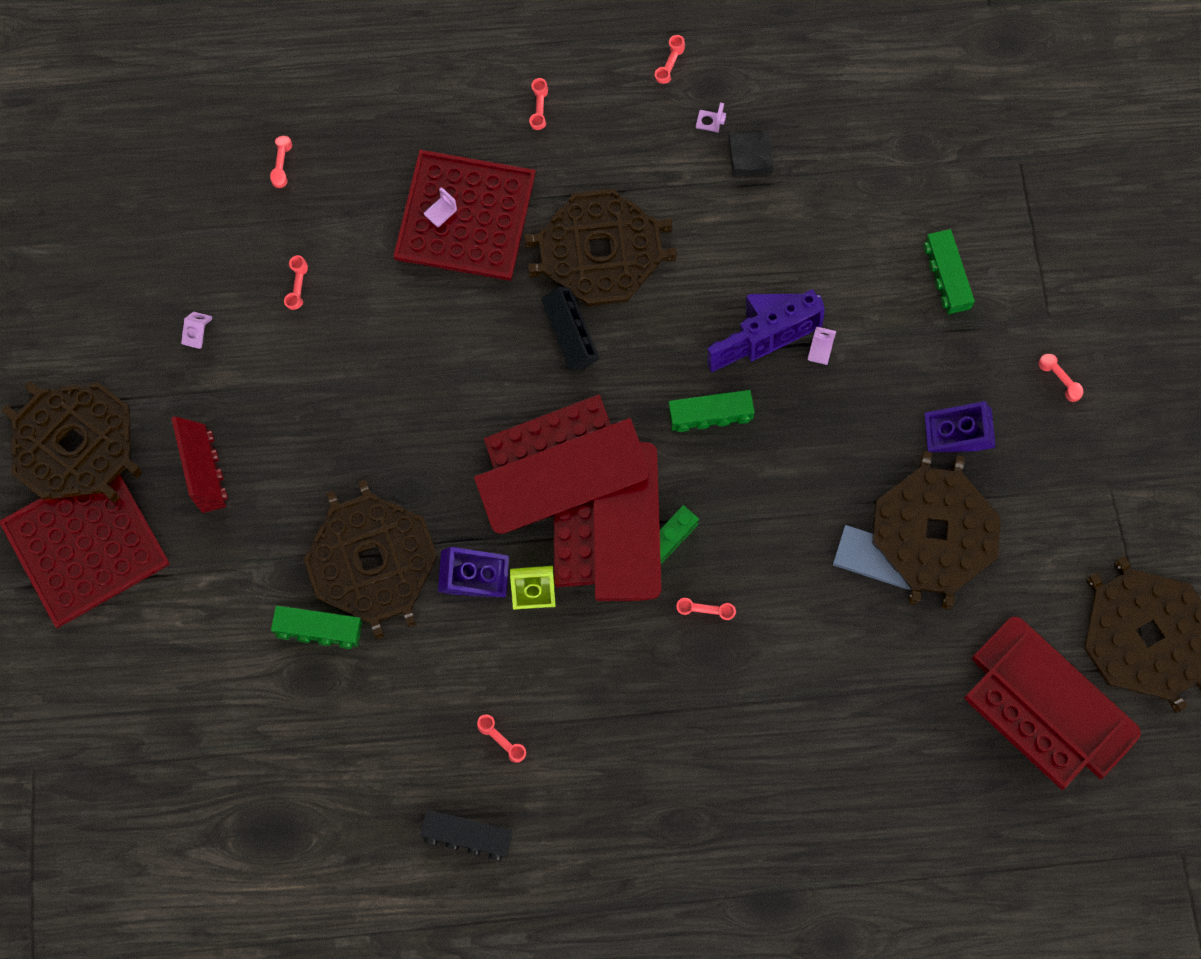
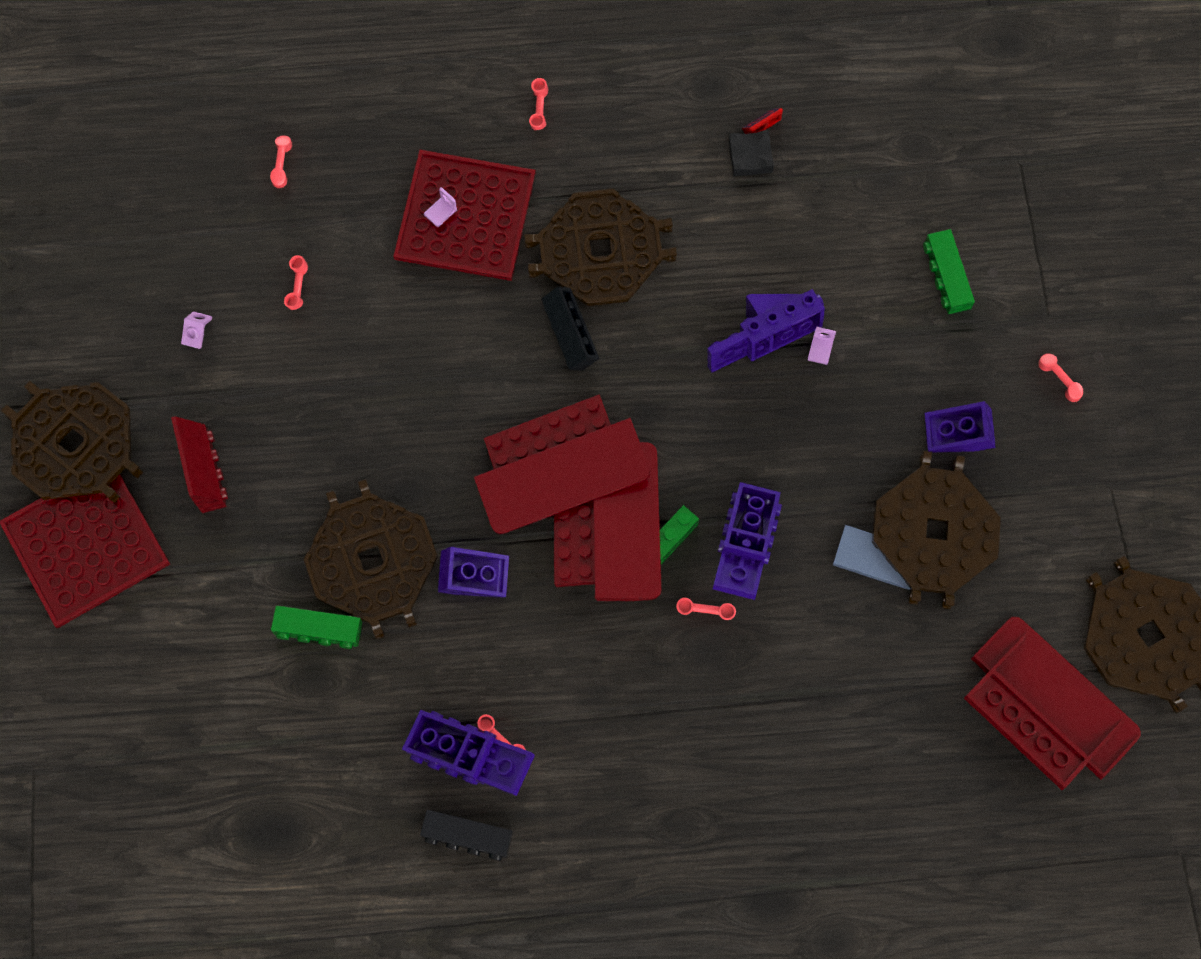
(467, 752): none -> dark purple wedge
(532, 587): lime brick -> none
(677, 47): coral bar -> none
(711, 410): green brick -> none
(718, 118): lavender bracket -> none
(747, 540): none -> dark purple wedge
(764, 121): none -> red slope

